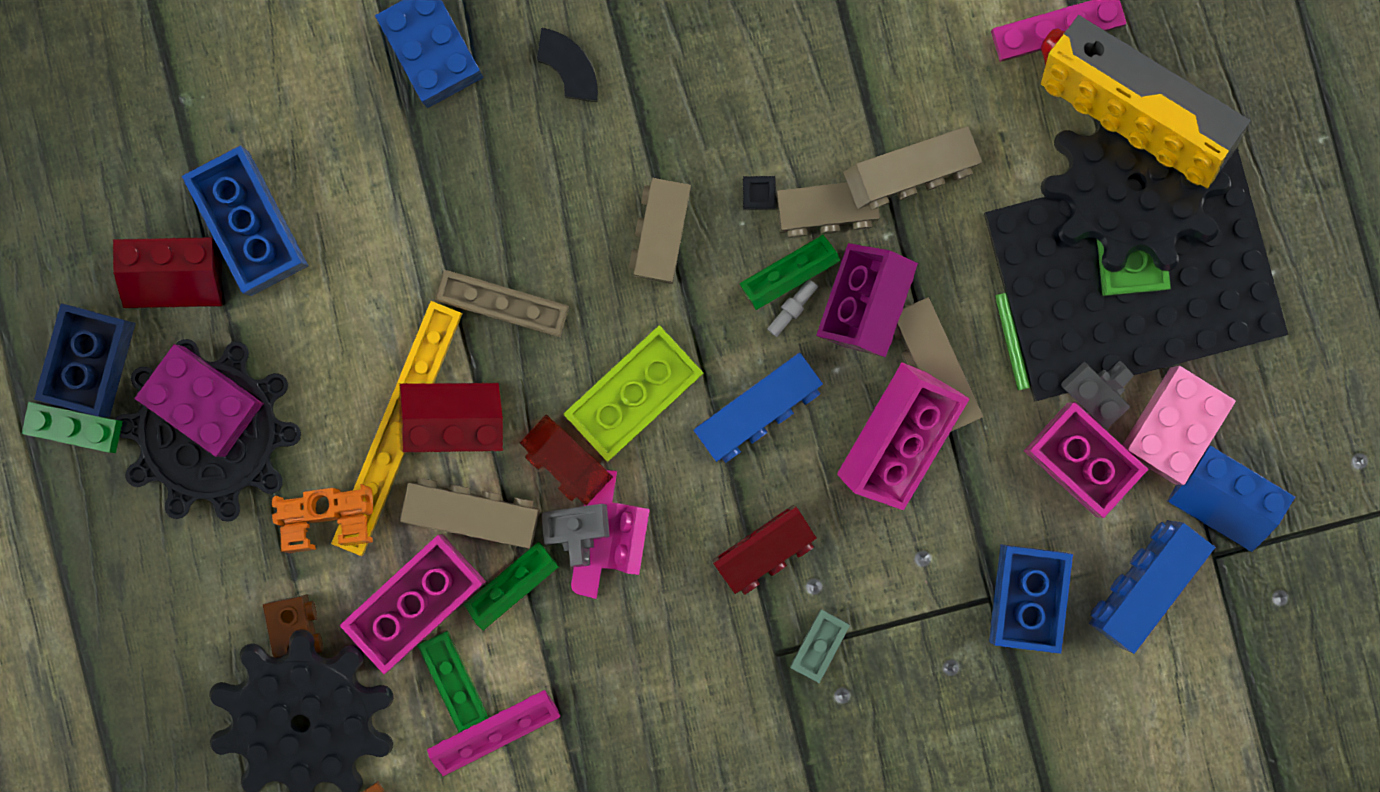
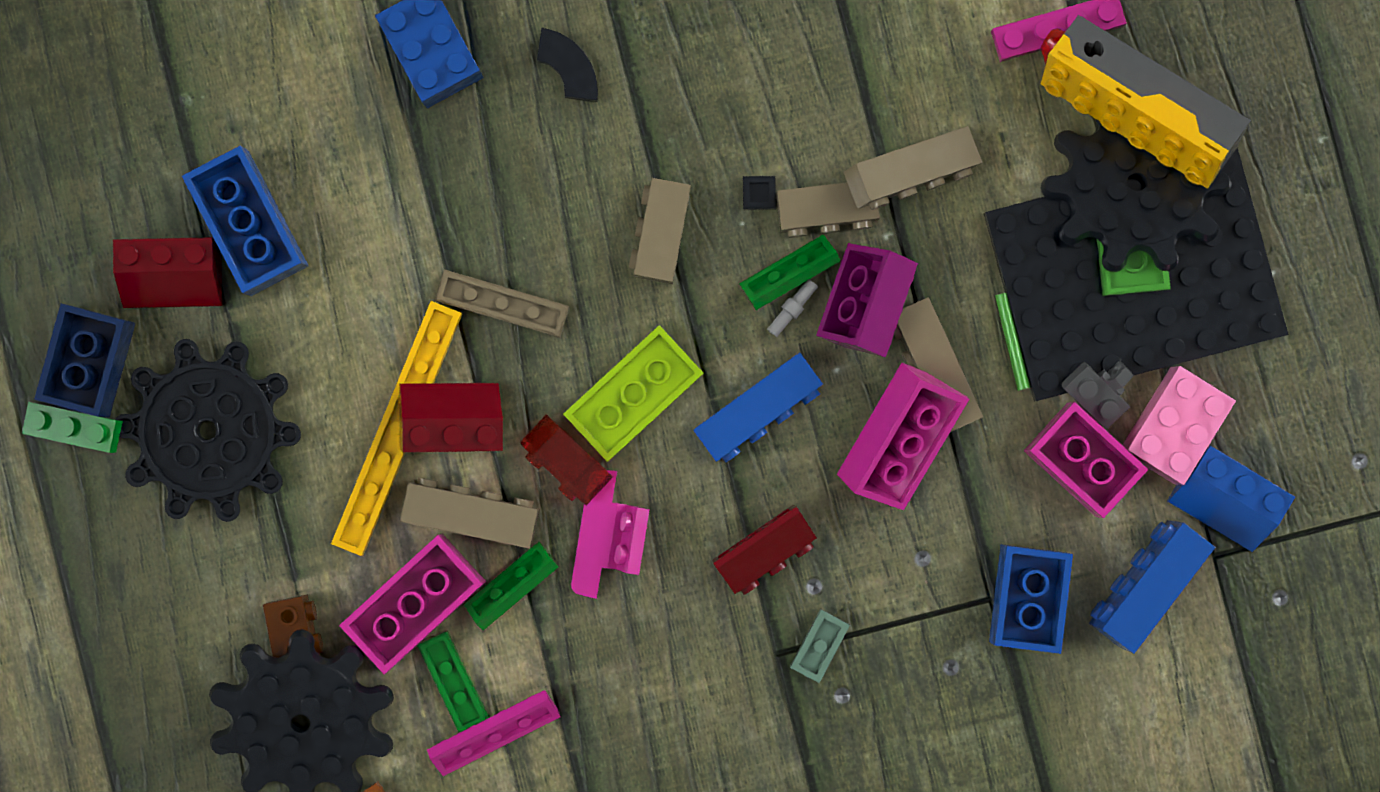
(199, 400): magenta brick -> none
(344, 504): orange piece -> none
(576, 530): dark grey hinge -> none

